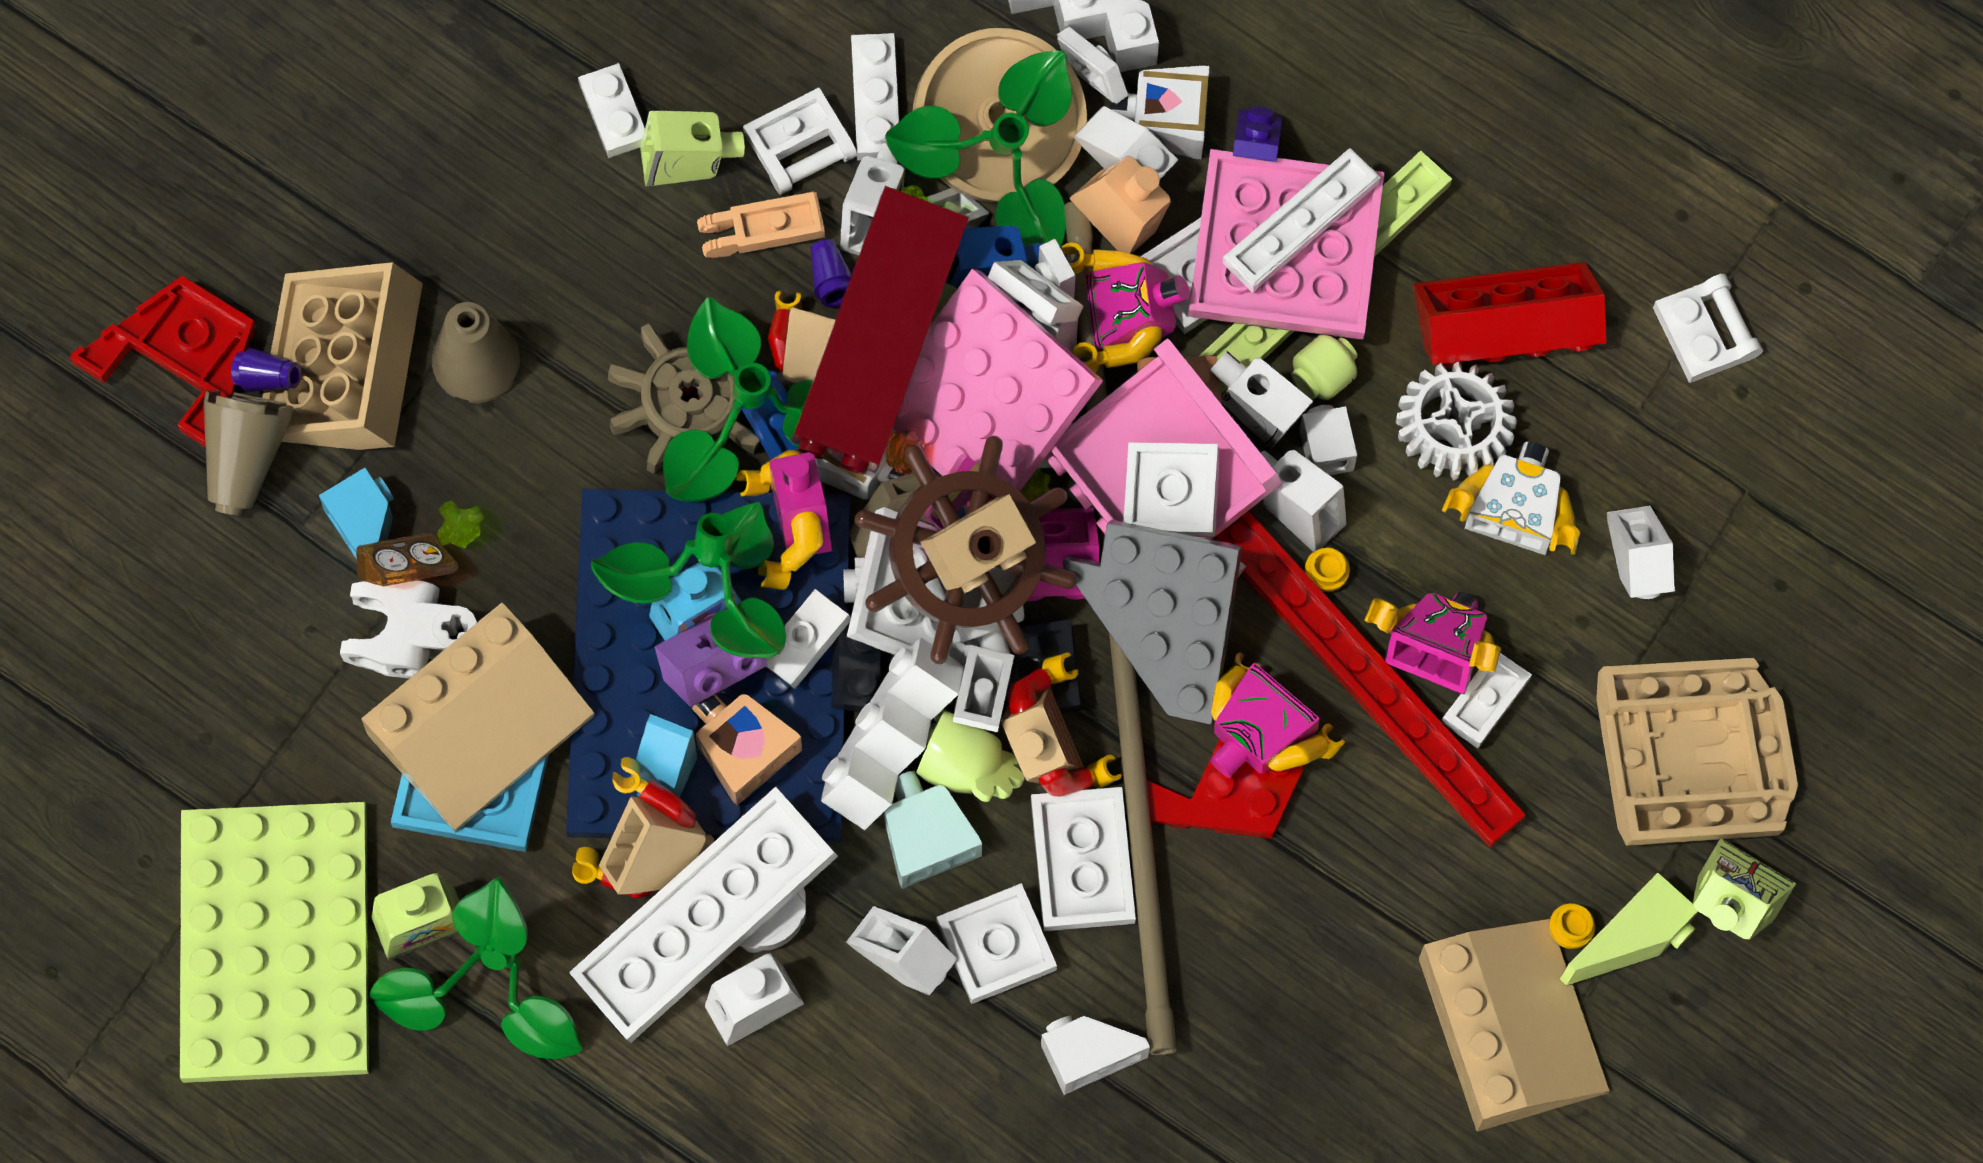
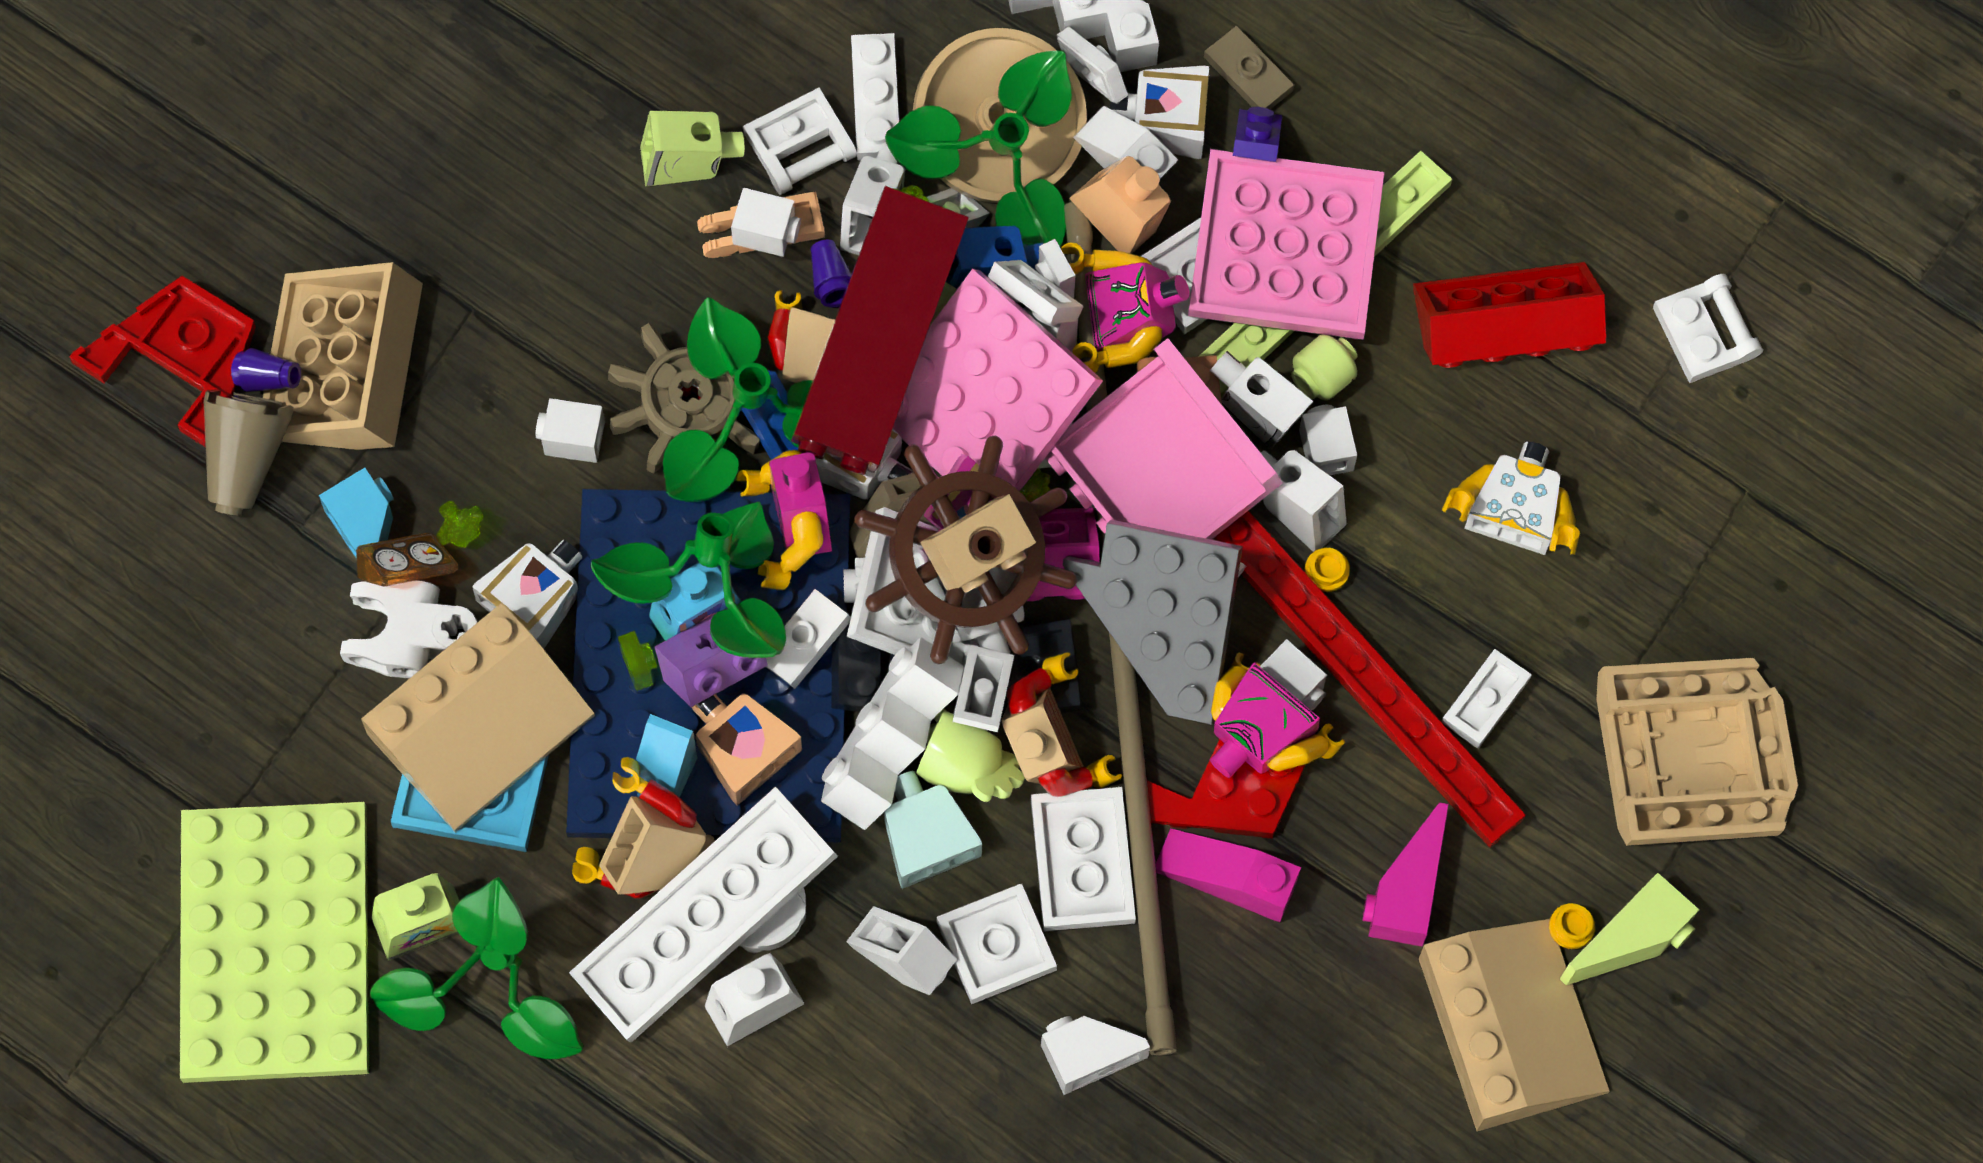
(474, 355): dark tan cone -> none
(533, 588): none -> white torso
(571, 430): none -> white brick
(613, 110): white plate -> none
(638, 660): none -> clear neon green plate
(765, 222): none -> white brick
(896, 450): clear orange plate -> none
(1173, 487): white plate -> none
(1229, 872): none -> dark pink slope
(1248, 70): none -> dark tan plate
(1296, 674): none -> white brick
(1301, 220): white tile -> none
(1406, 891): none -> dark pink slope
(1437, 638): dark pink torso -> none
(1487, 408): white gear -> none
(1642, 552): white slope -> none
(1739, 891): yellowish green torso -> none

